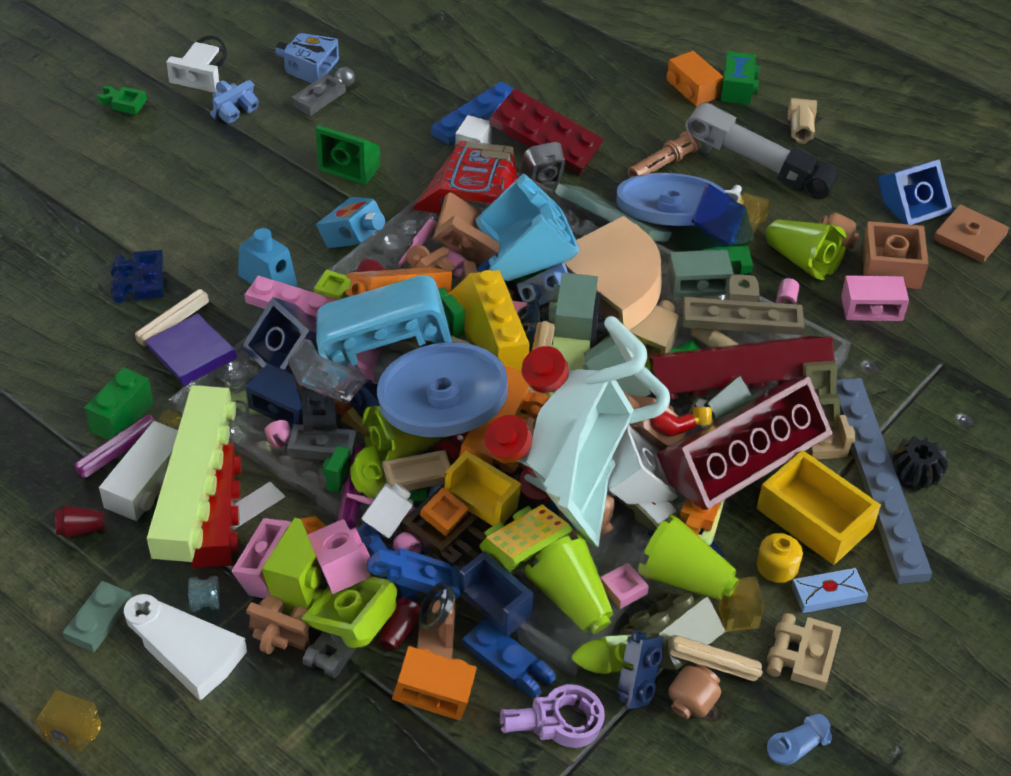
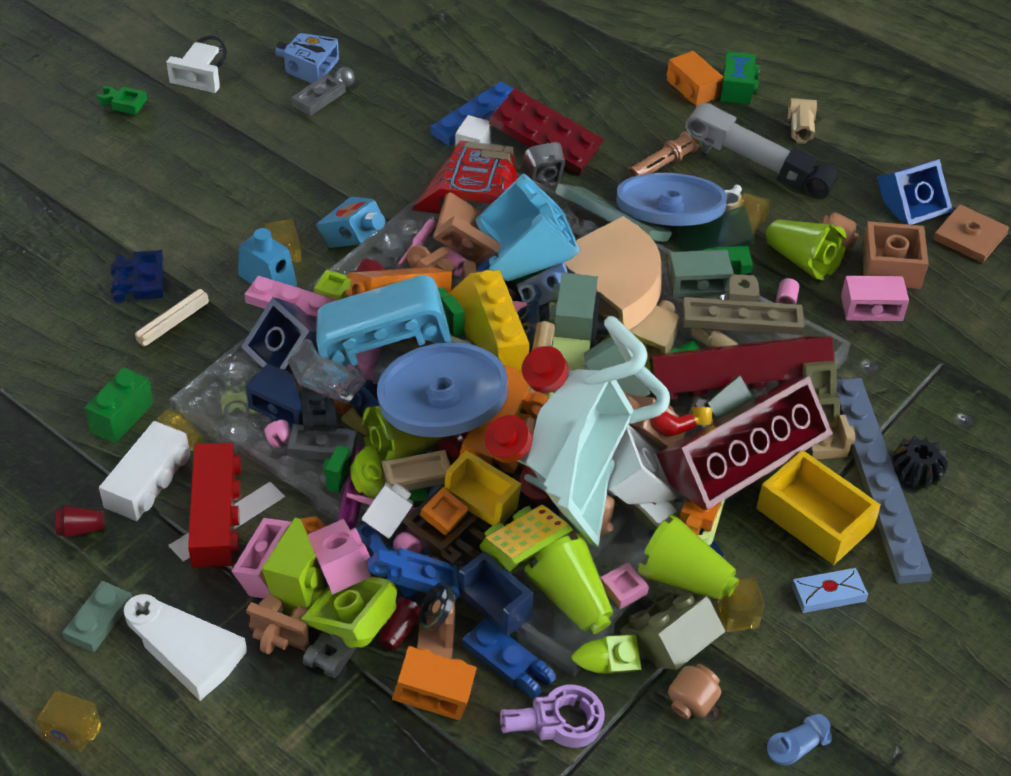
(113, 447): magenta axle -> none
(191, 349): dark purple tile -> none
(191, 474): yellowish green brick -> none
(204, 593): clear light blue wheel -> none
(230, 97): medium blue hips -> none
(286, 234): none -> clear yellow brick
(346, 155): green slope -> none
(637, 684): dark blue hinge -> none
(714, 658): tan axle -> none
(718, 214): clear blue piece -> none
(779, 557): yellow head -> none
(815, 654): tan plate -> none

